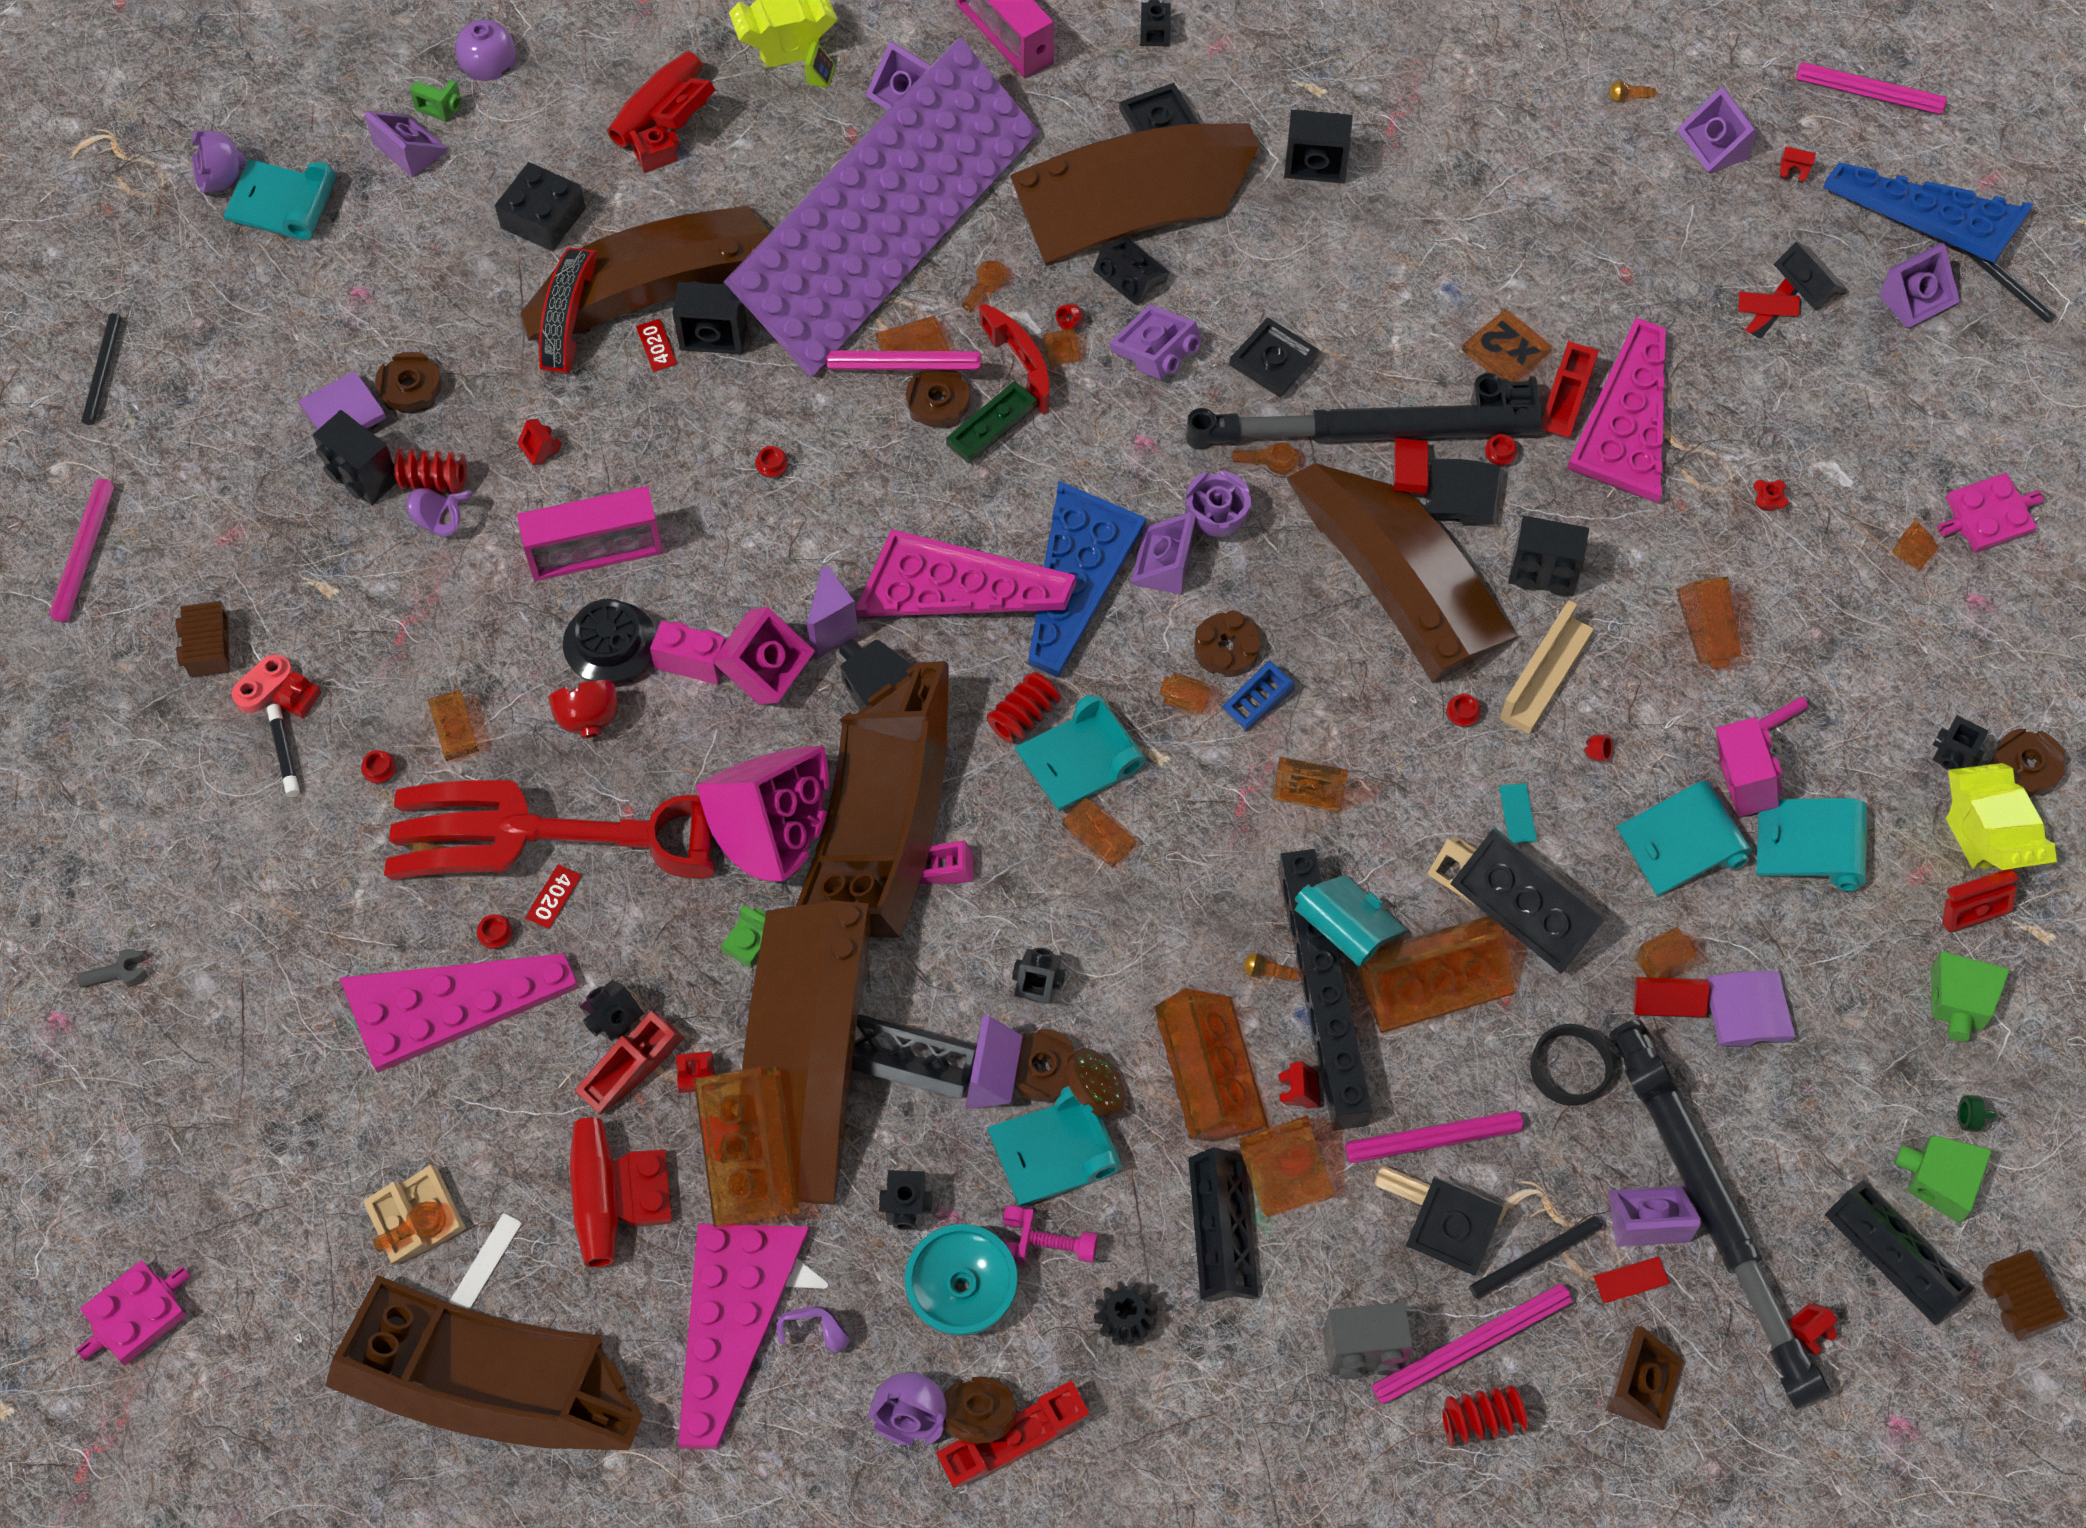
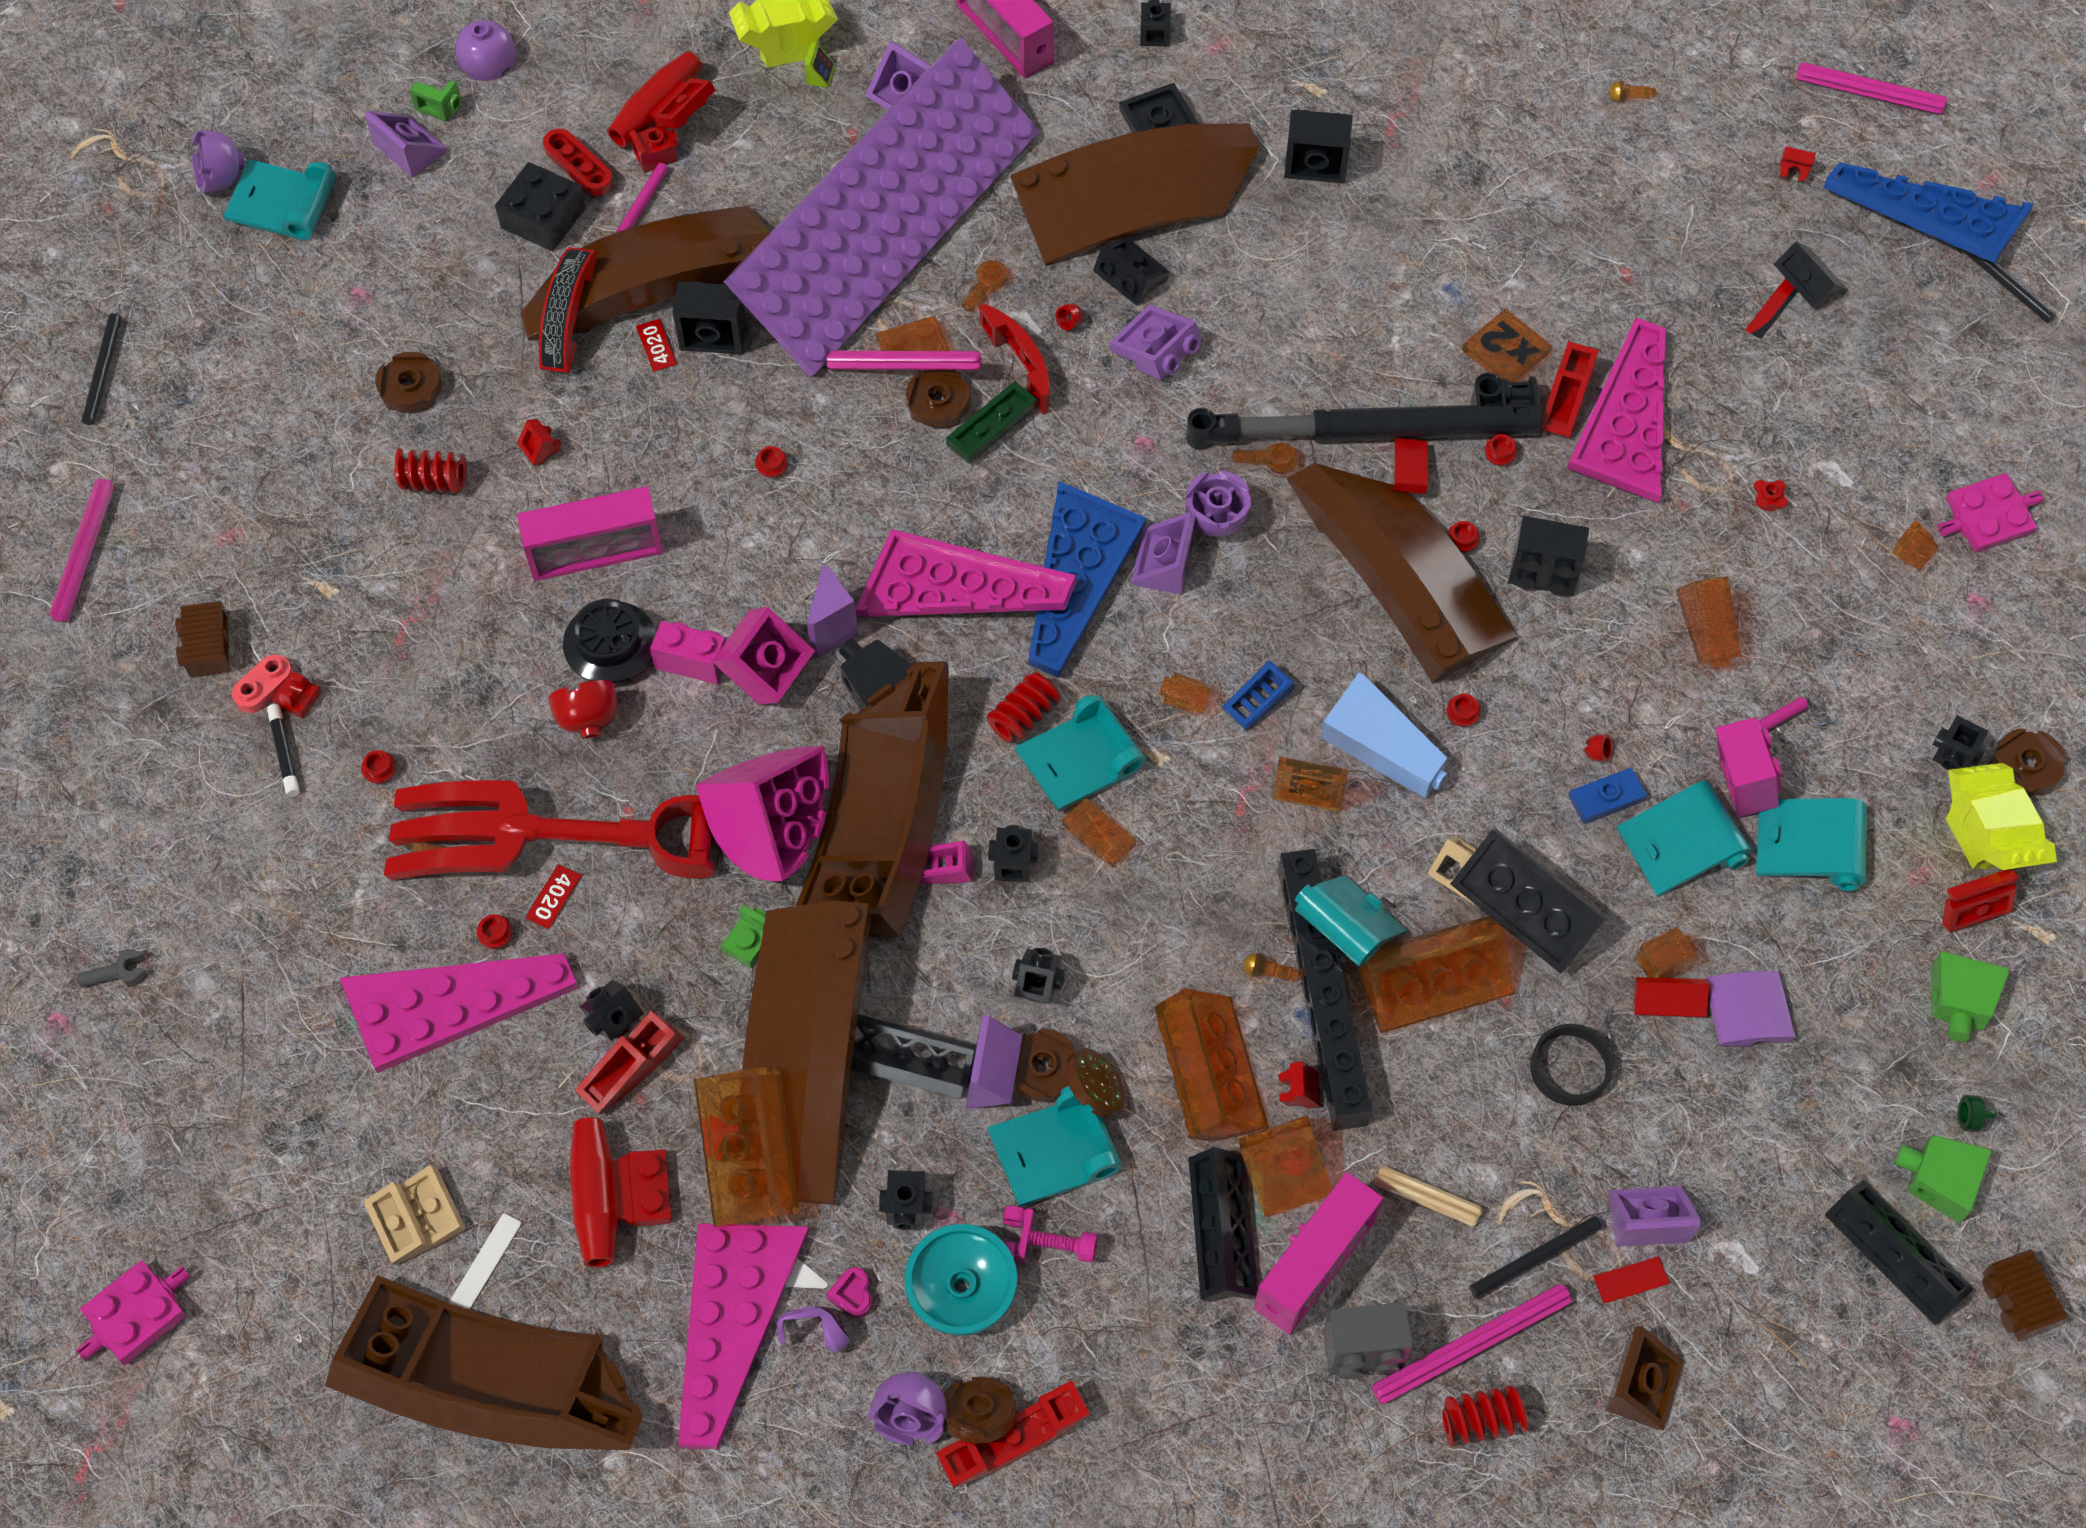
(344, 394): medium lavender slope -> none
(355, 457): black brick -> none
(424, 1220): clear orange plate -> none
(427, 508): medium lavender piece -> none
(453, 725): clear orange plate -> none
(591, 175): none -> red plate
(643, 197): none -> dark pink bar
(692, 1067): red tile -> none
(851, 1293): none -> dark pink tile
(1013, 853): none -> black brick
(1061, 346): clear orange slope -> none
(1135, 1323): black gear -> none
(1227, 627): reddish brown plate -> none
(1273, 357): black plate -> none
(1317, 1253): none -> dark pink brick
(1384, 738): none -> light blue slope
(1433, 1136): dark pink axle -> none
(1454, 1225): black plate -> none
(1463, 491): black slope -> none
(1464, 536): none -> red plate
(1517, 813): teal sticker -> none
(1546, 670): tan fence -> none
(1607, 795): none -> blue plate
(1715, 1205): black piece -> none
(1719, 132): medium lavender slope -> none
(1768, 304): red sticker -> none
(1811, 1323): red tile -> none
(1920, 286): medium lavender slope -> none

